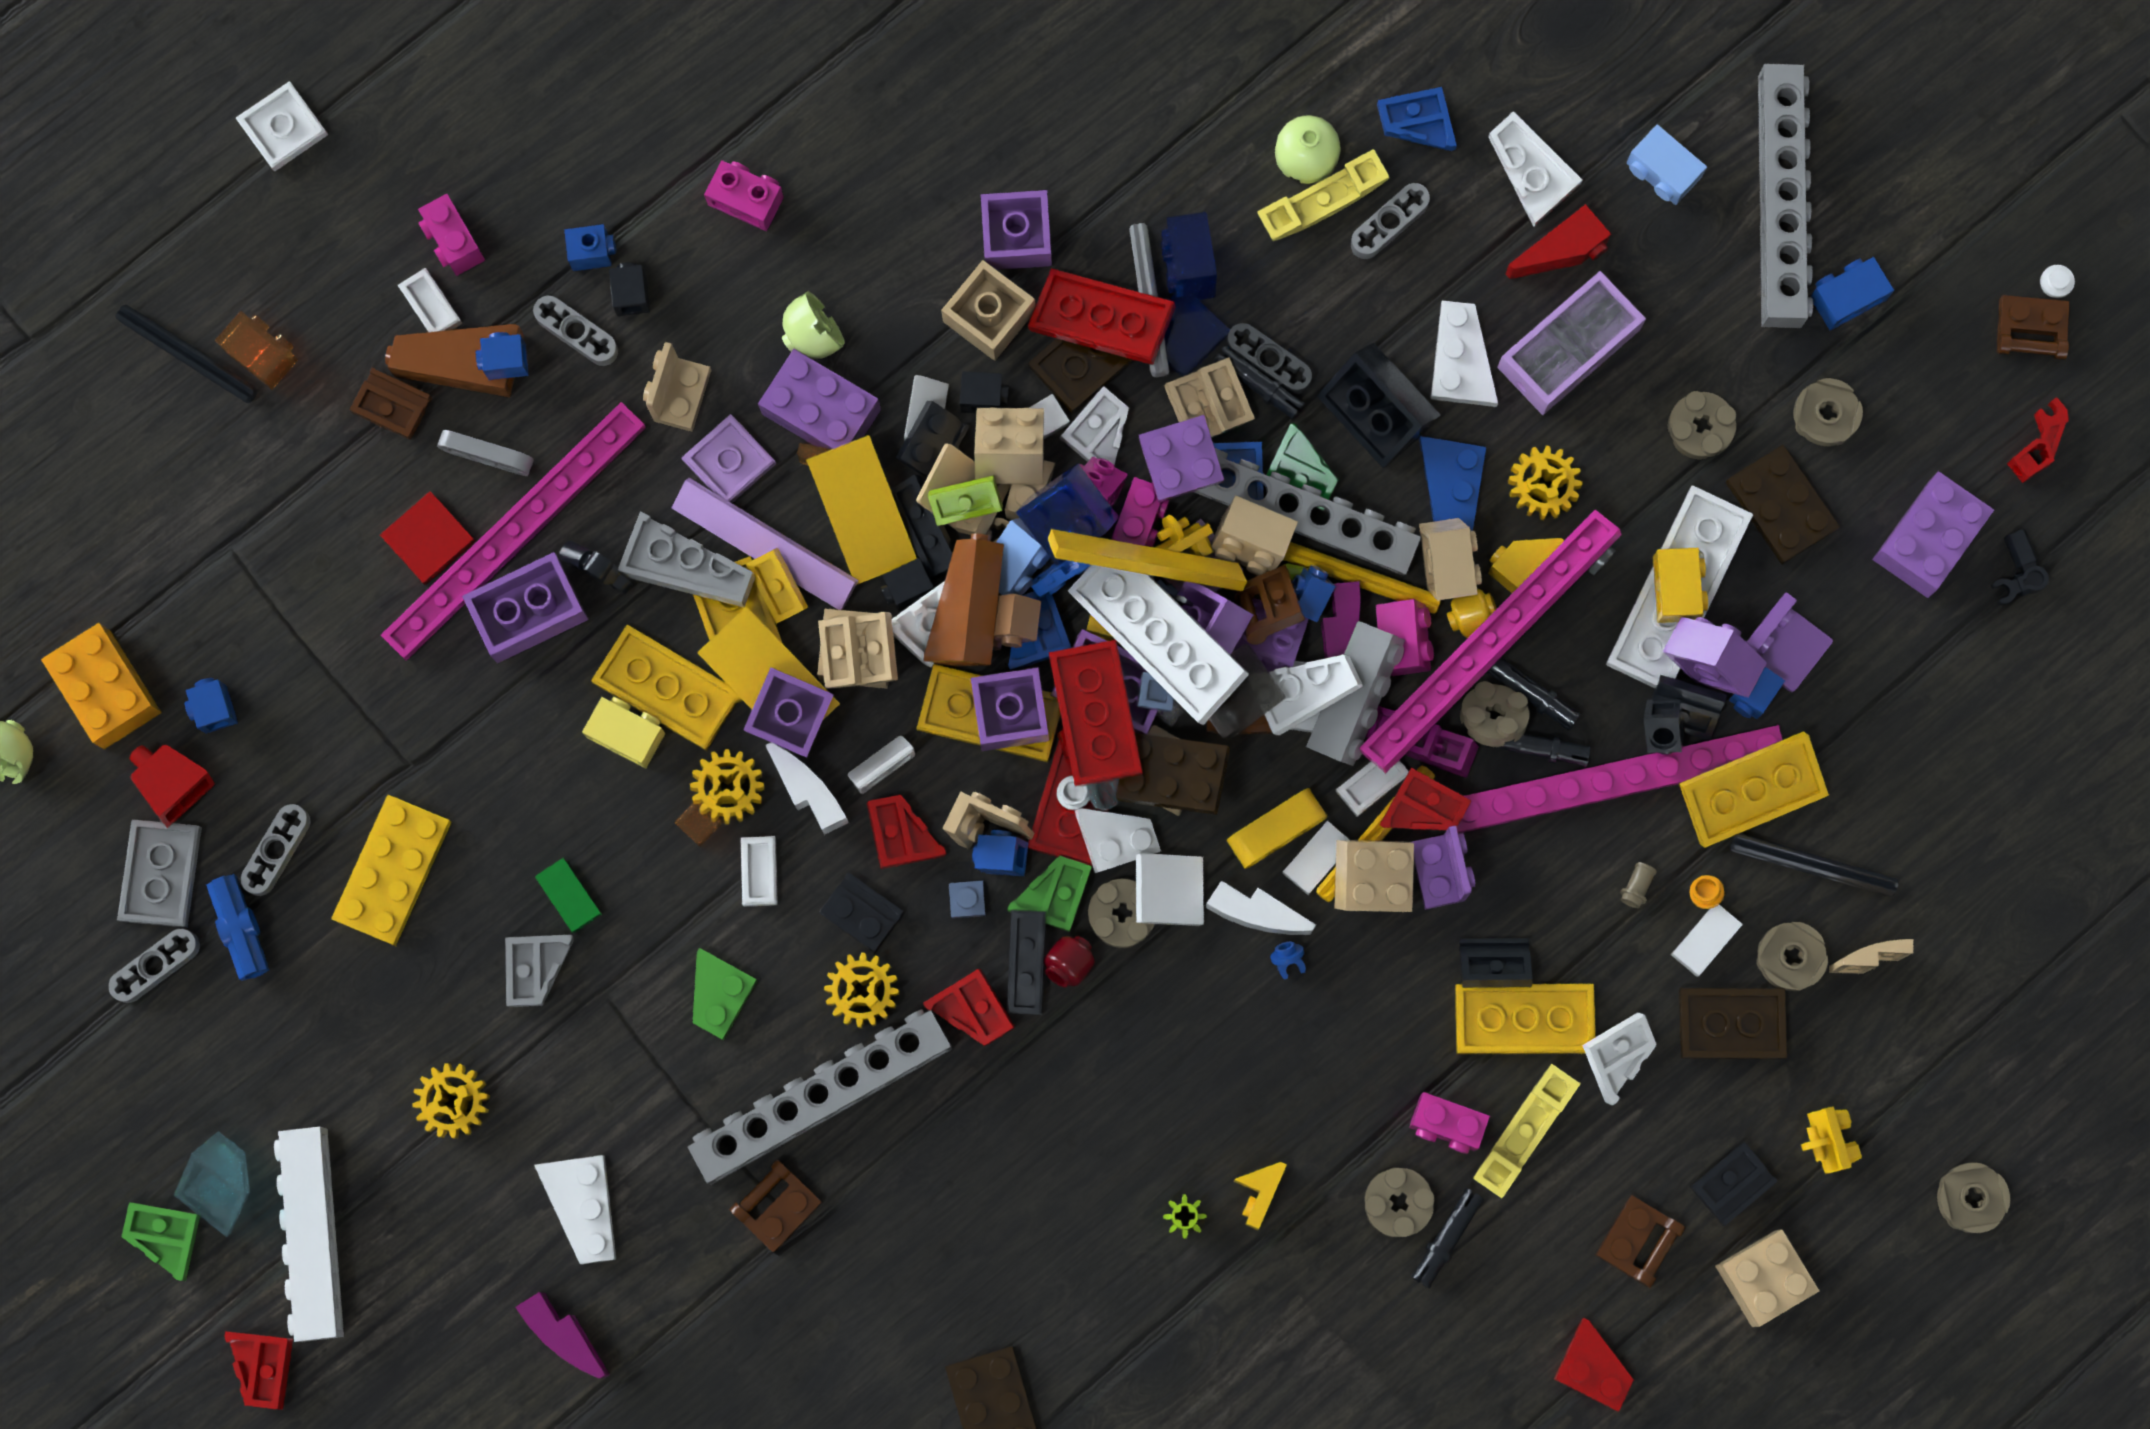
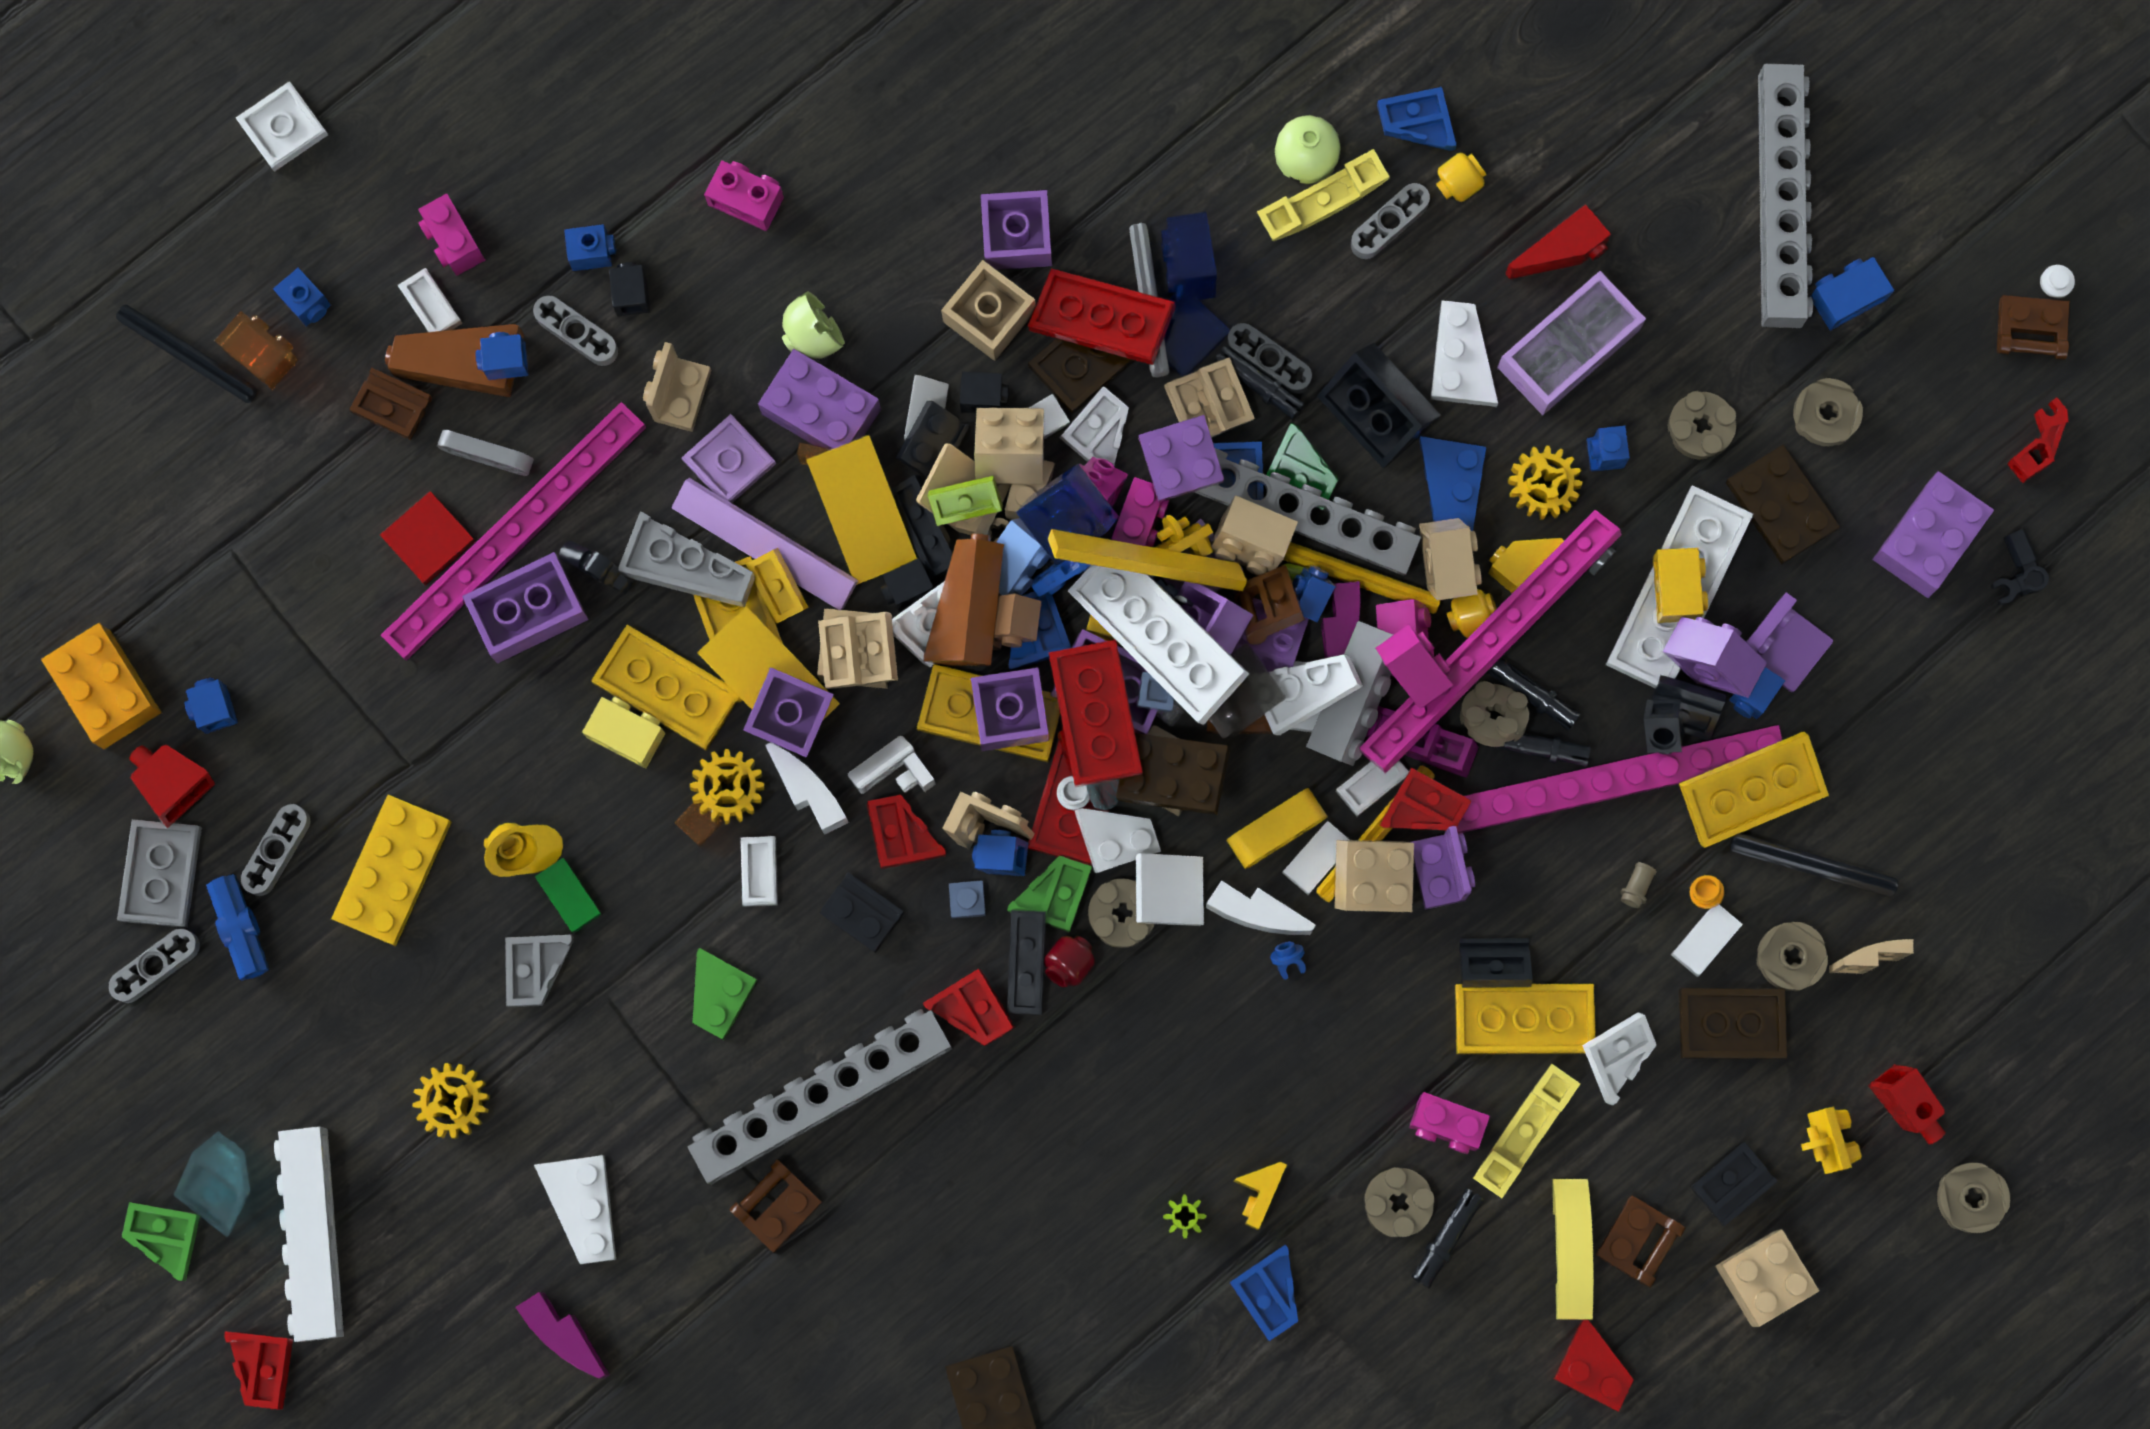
(302, 297): none -> blue brick
(521, 849): none -> yellow piece
(873, 978): yellow gear -> none
(915, 775): none -> white tile
(1269, 1293): none -> blue wing
(1414, 665): none -> dark pink brick
(1460, 177): none -> yellow head
(1533, 168): white wing -> none
(1573, 1249): none -> light yellow slope
(1608, 449): none -> blue brick
(1665, 165): light blue brick -> none
(1910, 1101): none -> red torso

